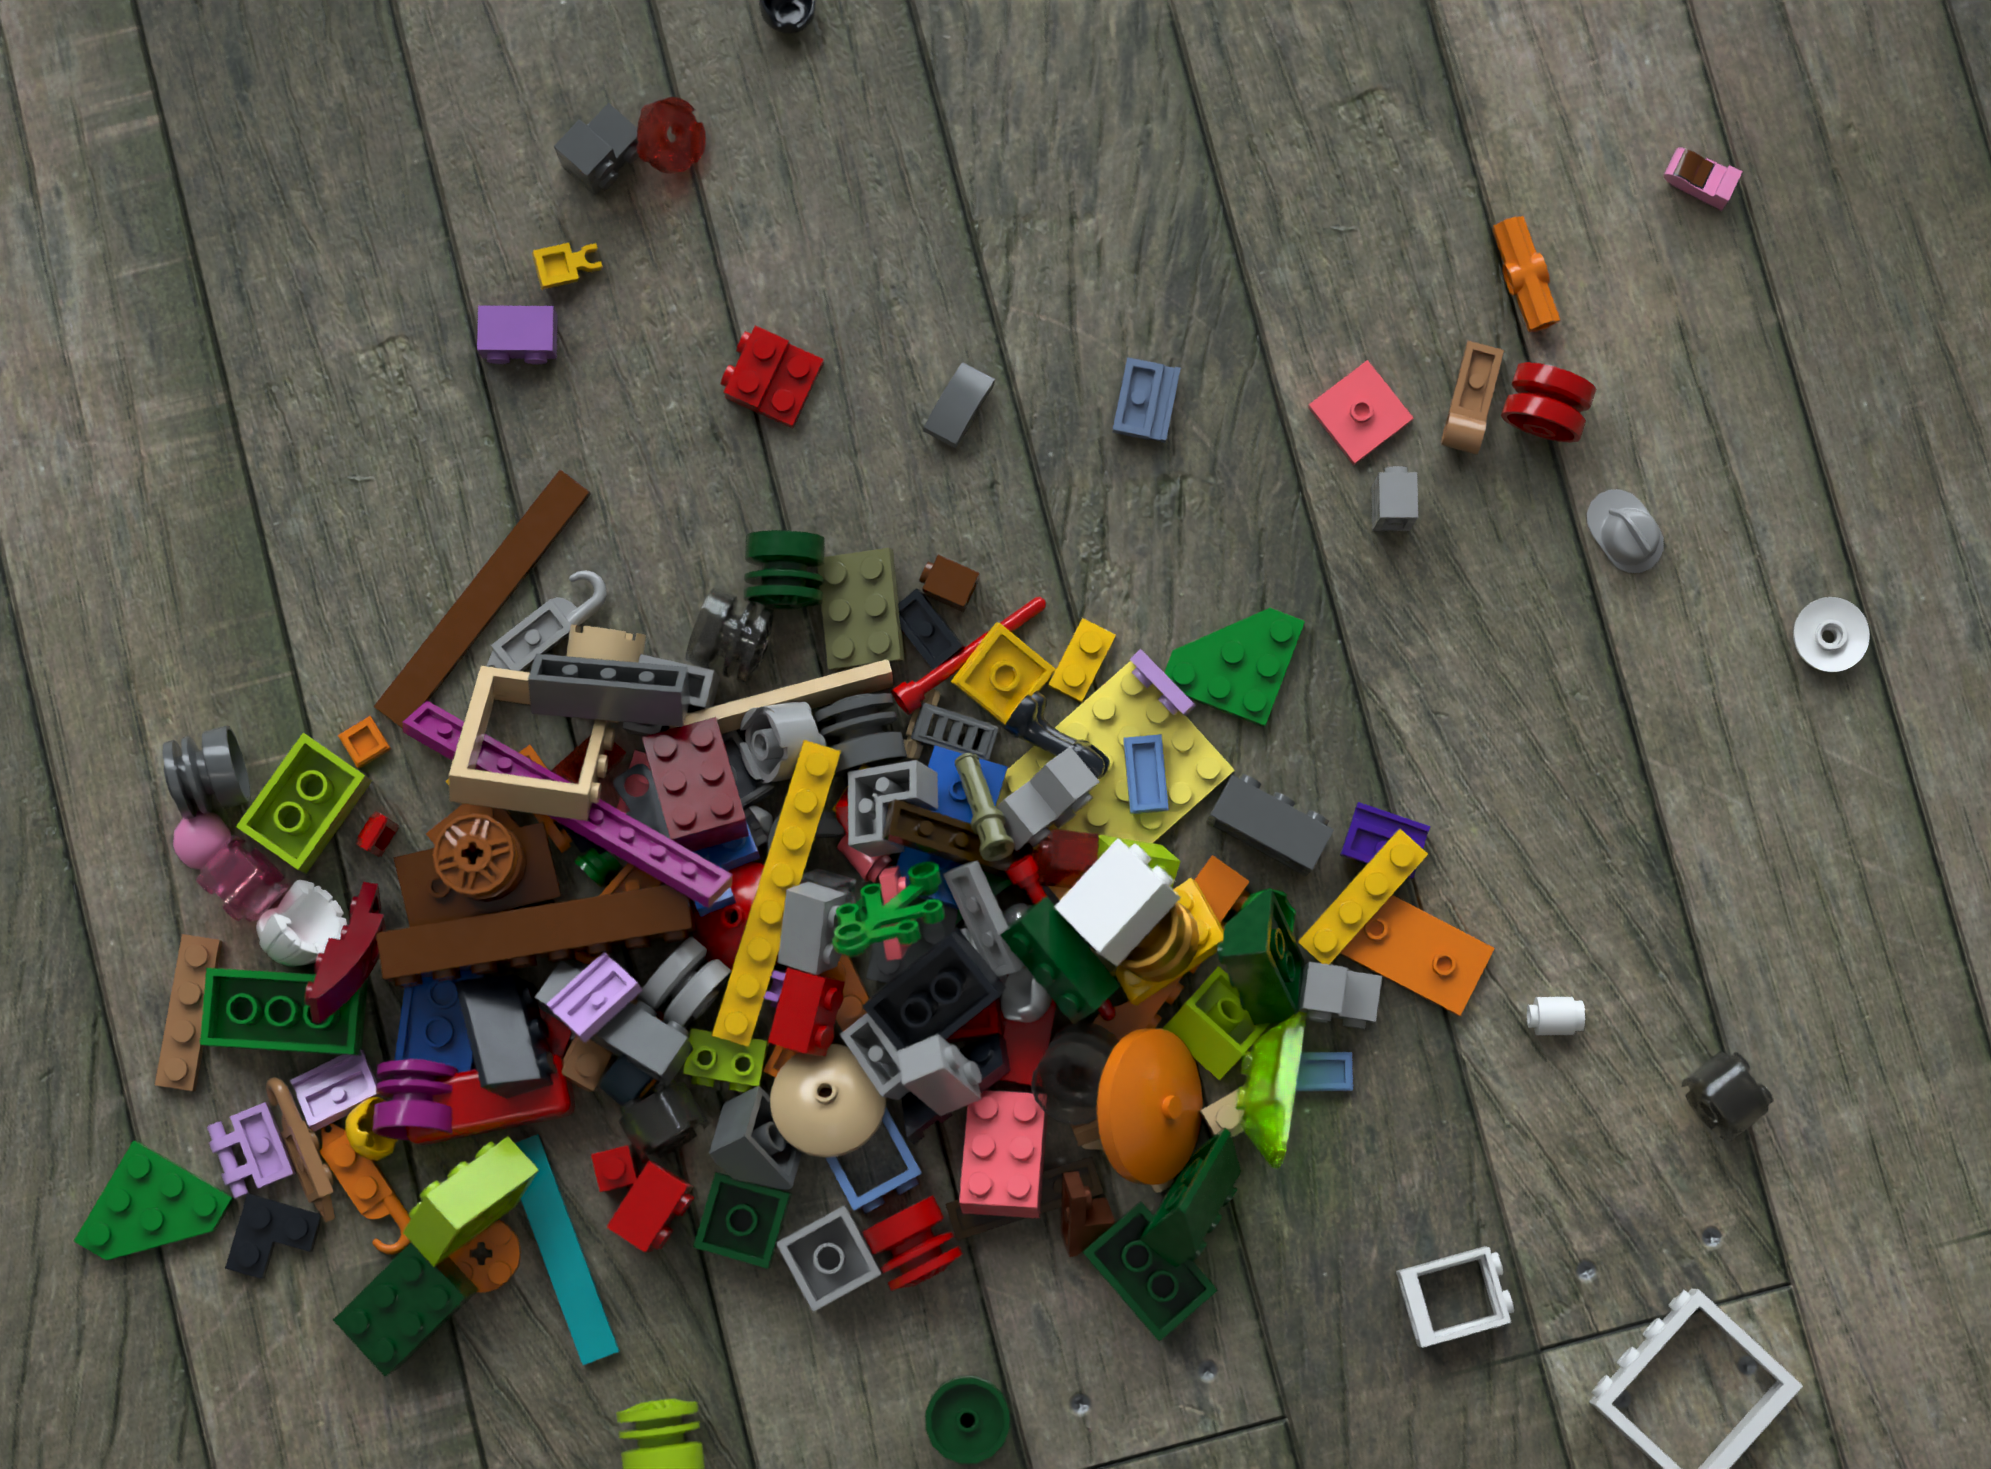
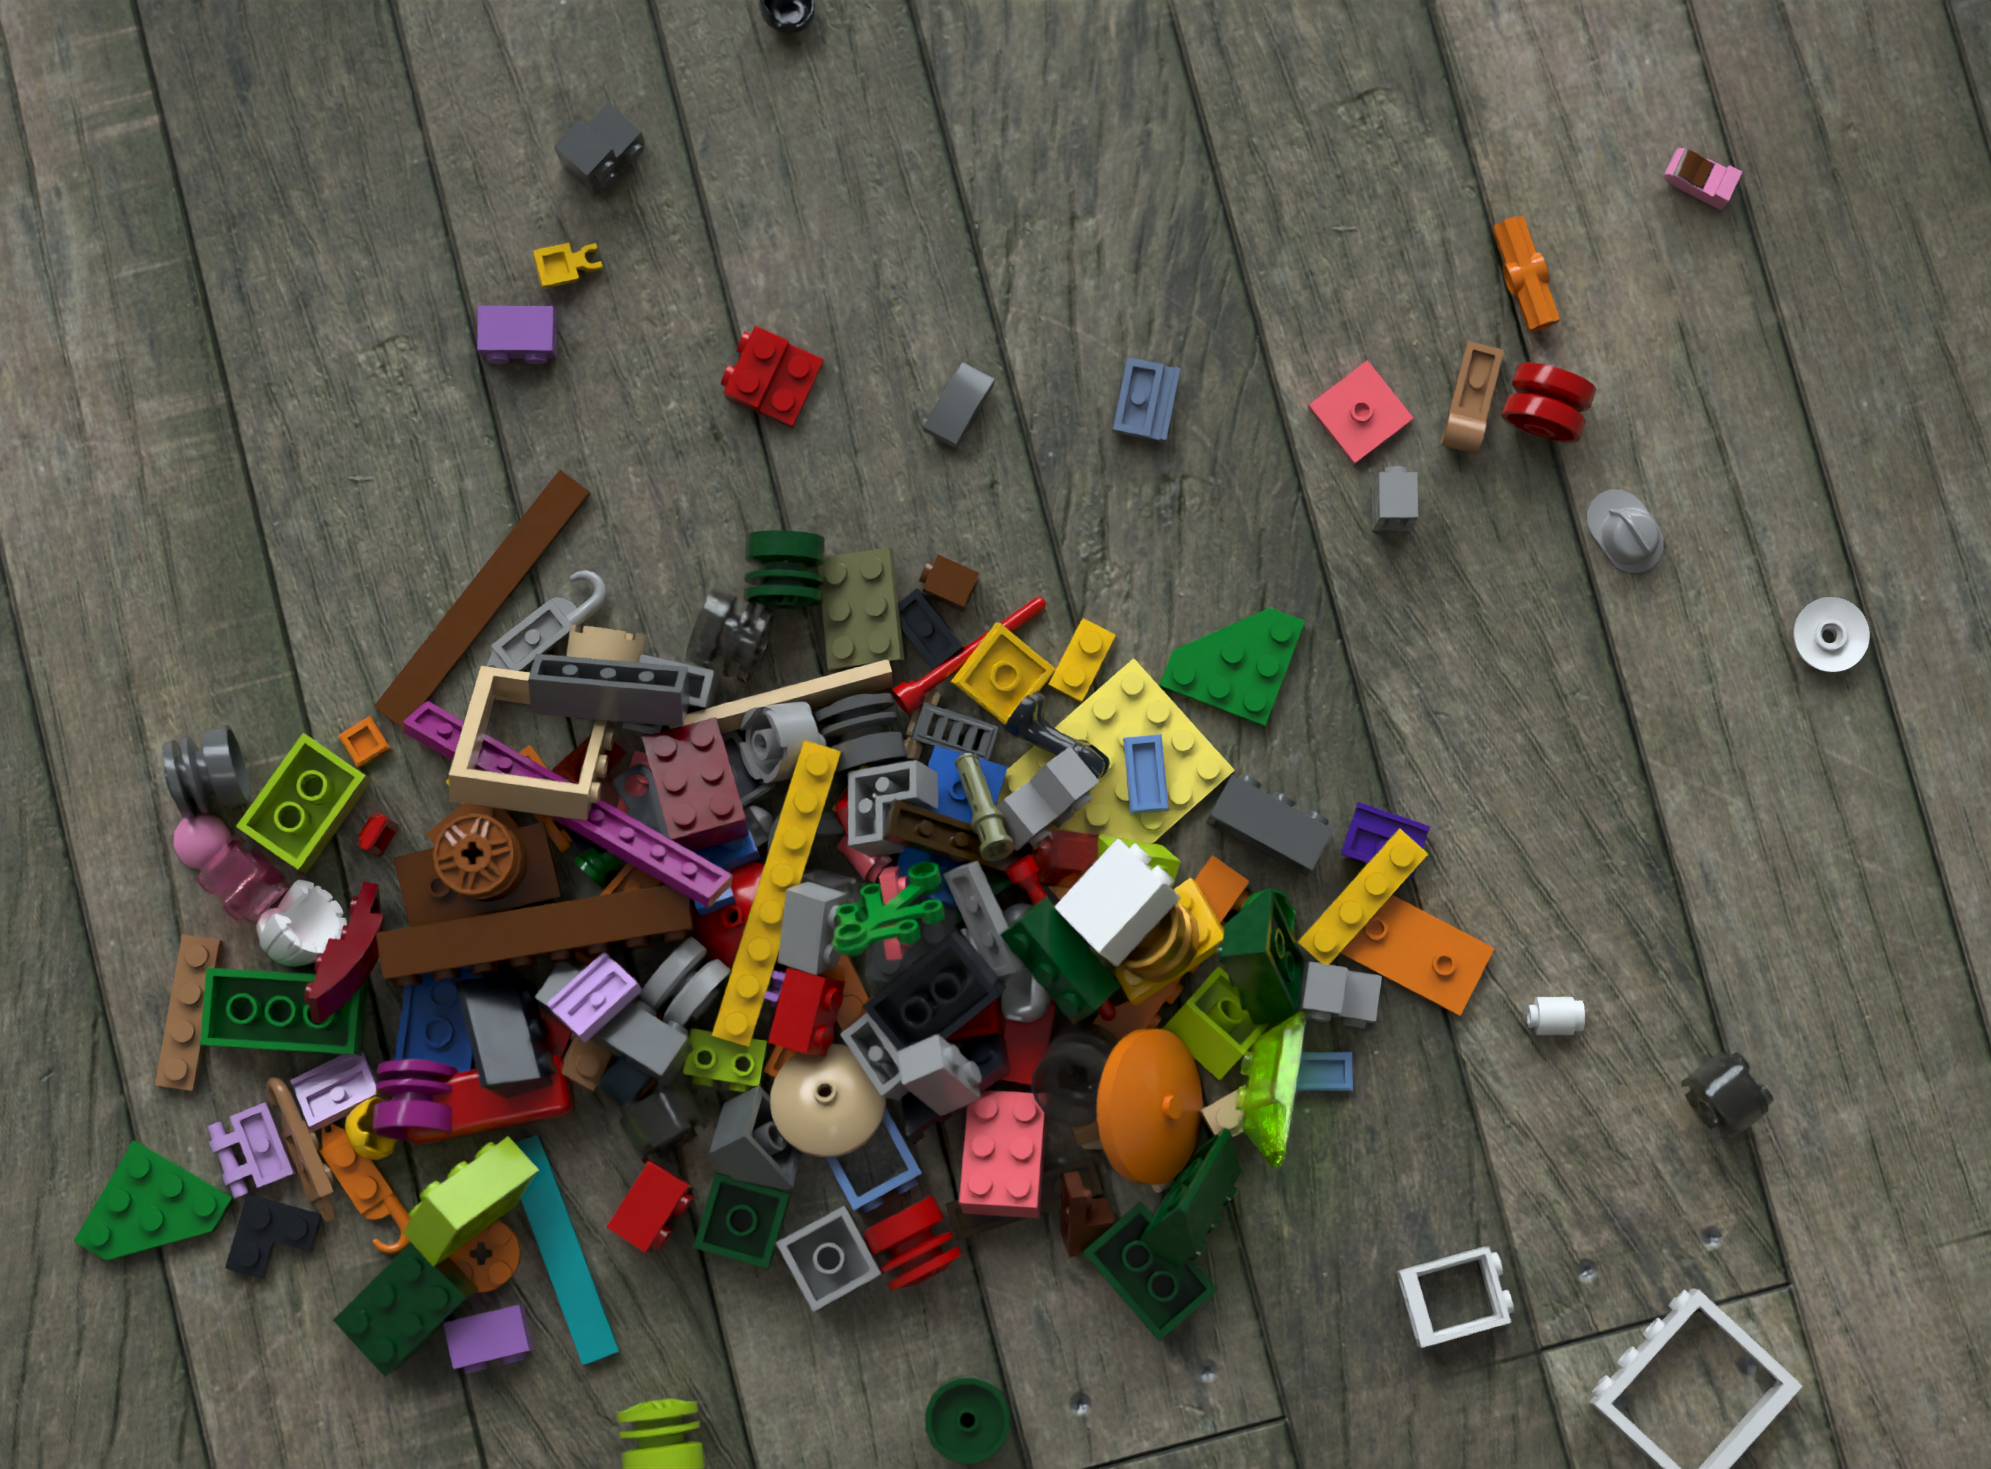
(488, 1337): none -> medium lavender brick
(615, 1168): red brick -> none
(653, 139): clear red plate -> none
(1148, 673): lavender plate -> none

